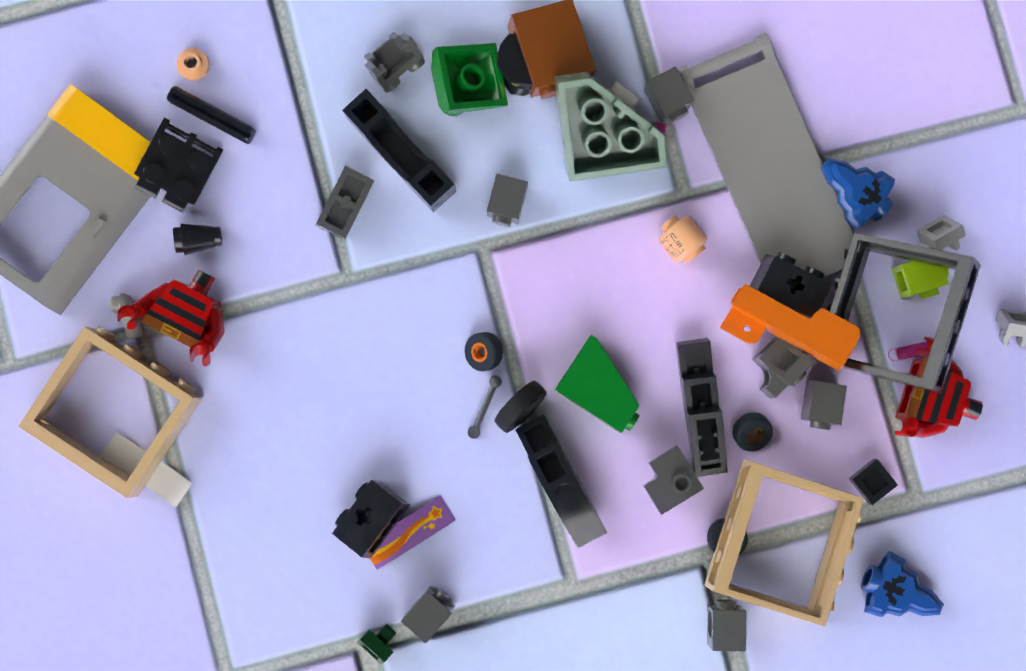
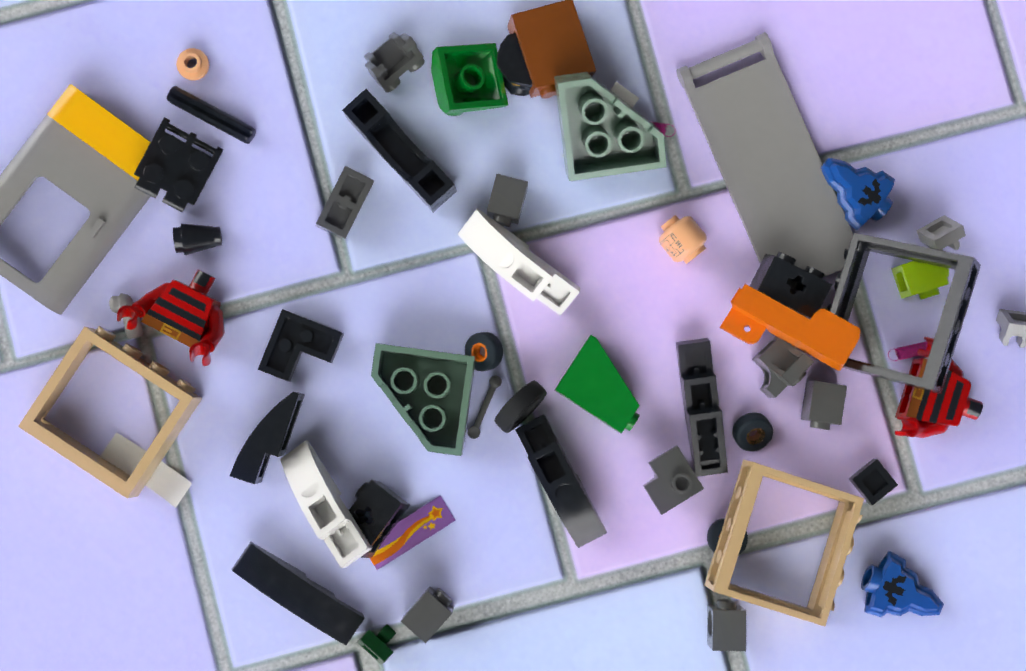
(267, 439): none -> black slope
(292, 337): none -> black plate
(298, 593): none -> black slope
(322, 505): none -> white slope
(428, 392): none -> sand green brick
(516, 263): none -> white slope
(669, 95): dark grey brick -> none

